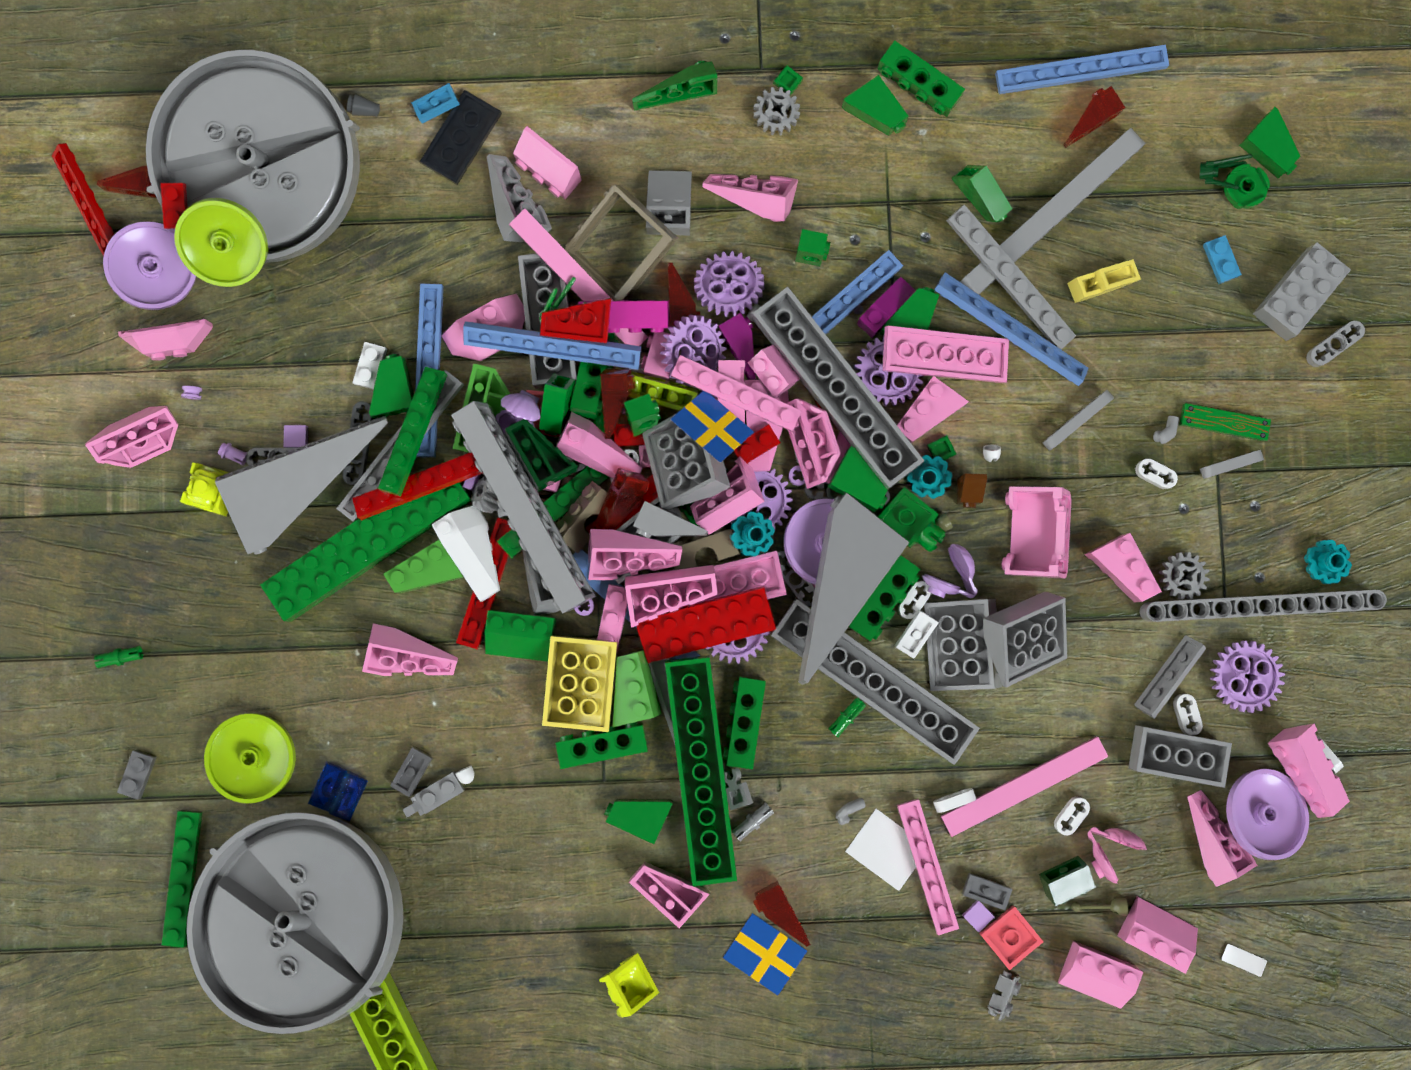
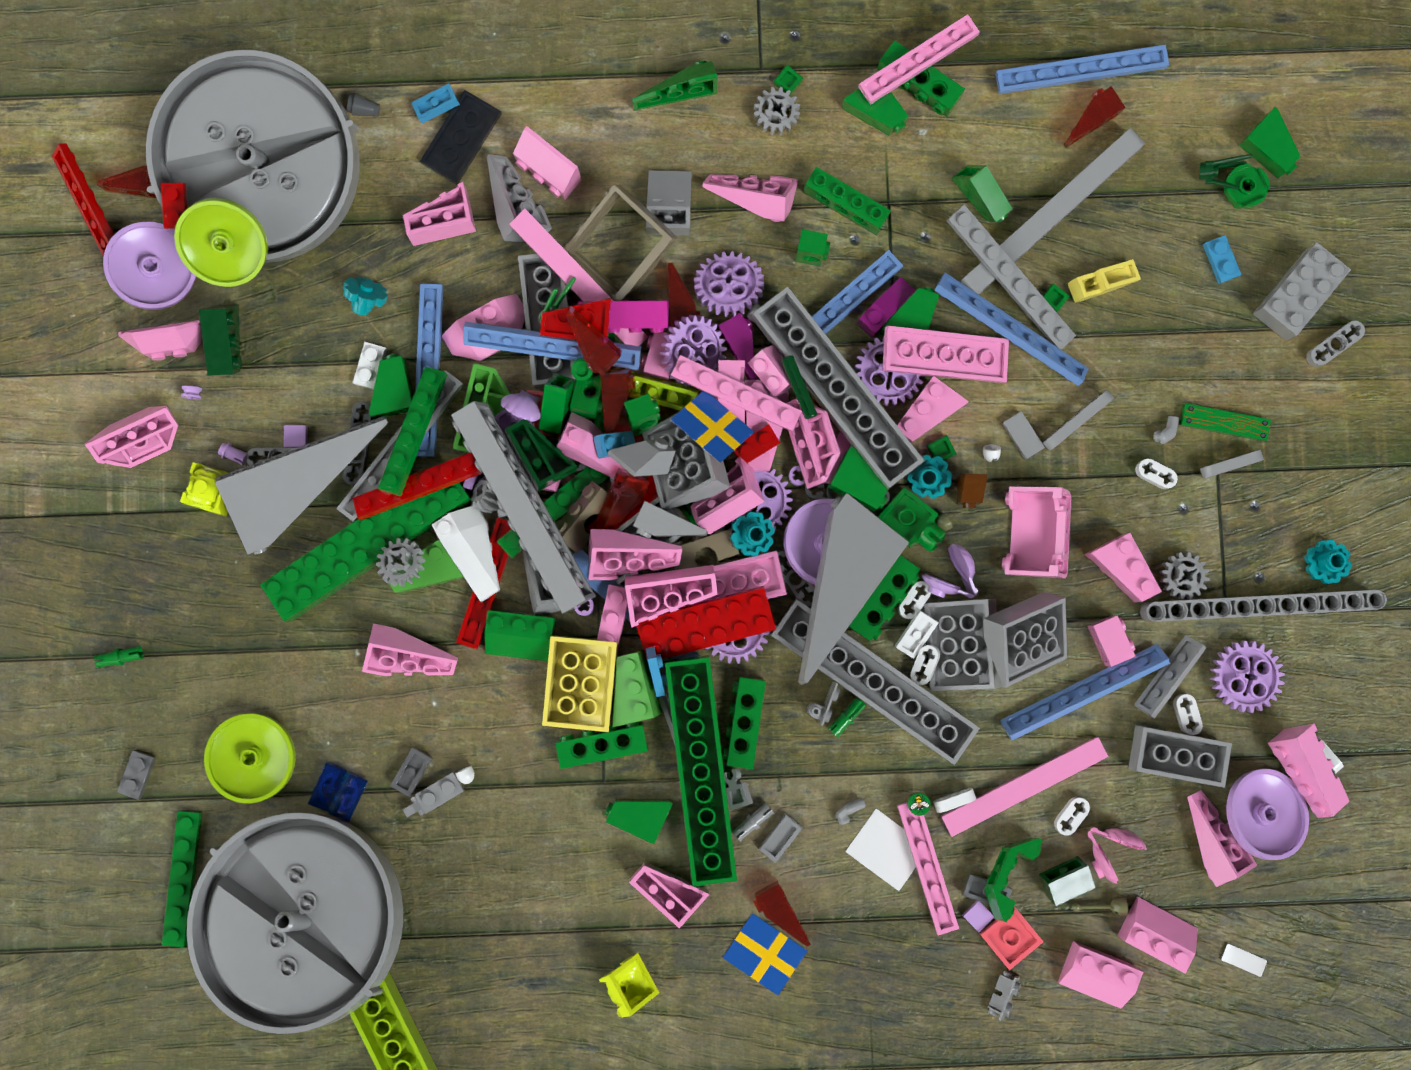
(221, 339): none -> dark green wedge
(364, 294): none -> teal plant
(392, 570): none -> light grey gear
(441, 218): none -> bright pink wedge
(580, 369): none -> green tile
(595, 347): none -> clear red slope
(610, 441): none -> dark azure plate
(645, 457): none -> light grey slope
(655, 663): none -> dark azure plate
(780, 838): none -> light grey tile
(799, 387): none -> dark green axle
(823, 712): none -> light grey hinge
(846, 201): none -> green brick
(918, 804): none -> tile
(919, 59): none -> bright pink plate
(930, 666): none -> white beam
(1001, 905): none -> green slope
(1023, 435): none -> light grey tile
(1055, 297): none -> green tile
(1084, 692): none -> medium blue plate
(1112, 640): none -> bright pink brick

